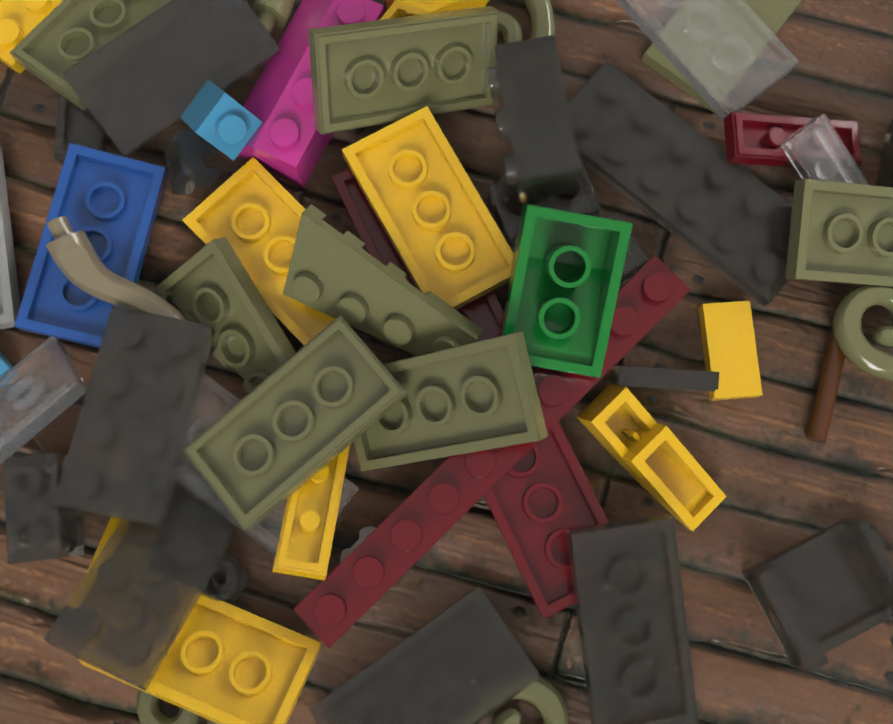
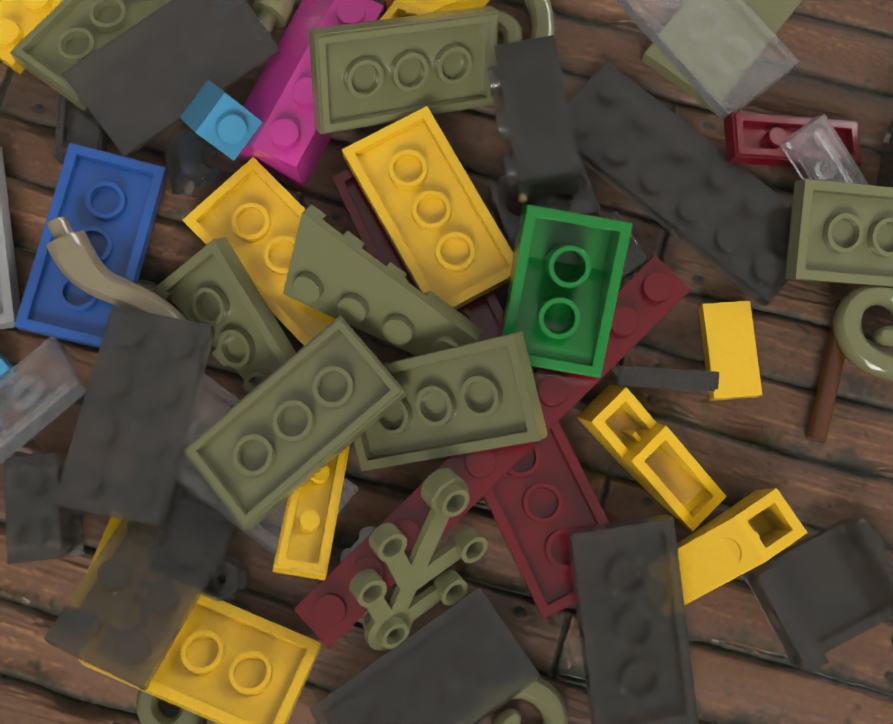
(391, 620): none -> olive plant
(736, 542): none -> yellow slope

